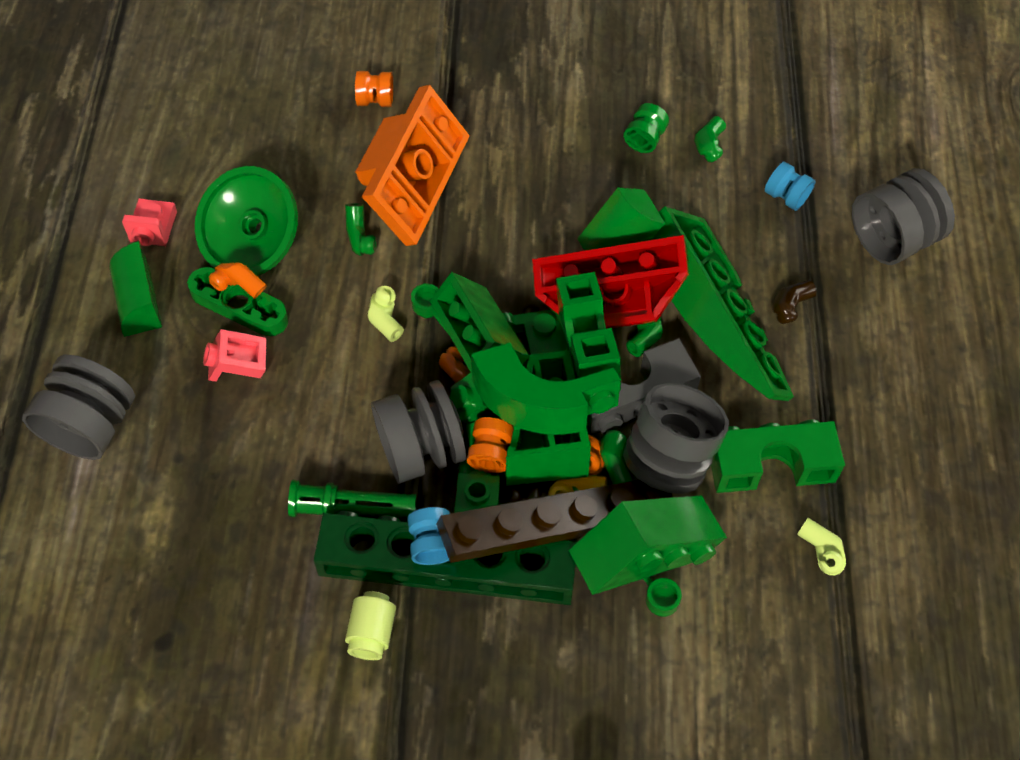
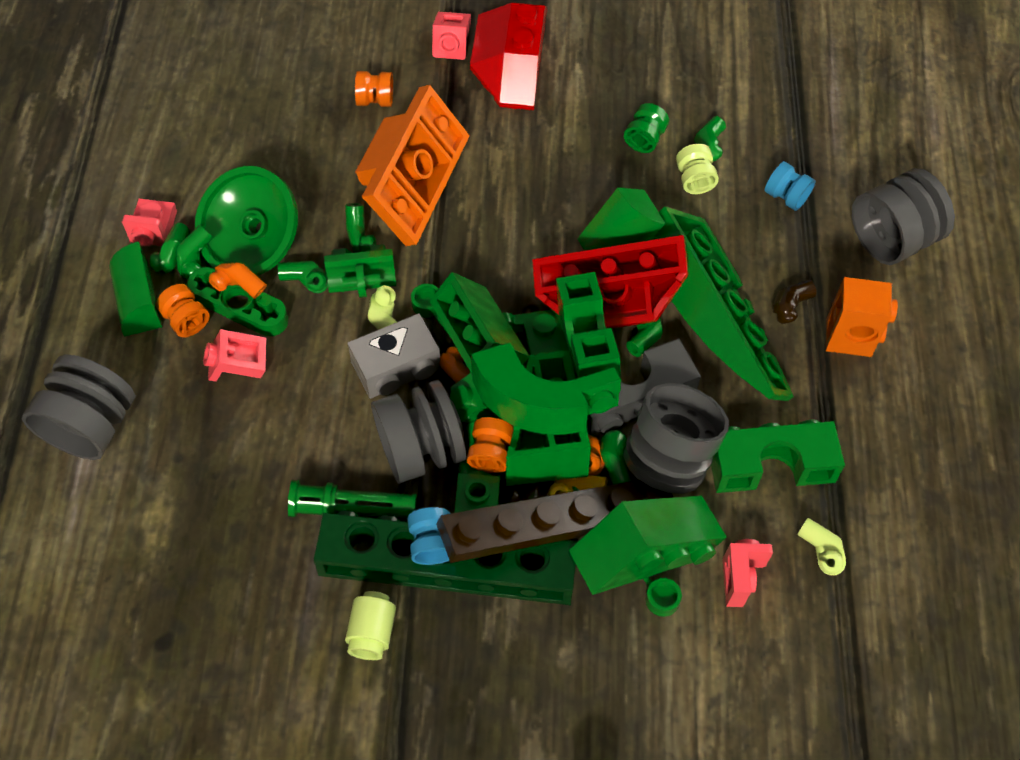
(166, 259): none -> green arm
(185, 314): none -> orange wheel
(189, 251): none -> green arm
(306, 272): none -> green arm
(360, 270): none -> green hips
(394, 356): none -> light grey brick
(450, 35): none -> coral bracket
(509, 53): none -> red wedge
(697, 169): none -> yellowish green wheel
(740, 570): none -> coral bracket
(860, 316): none -> orange brick

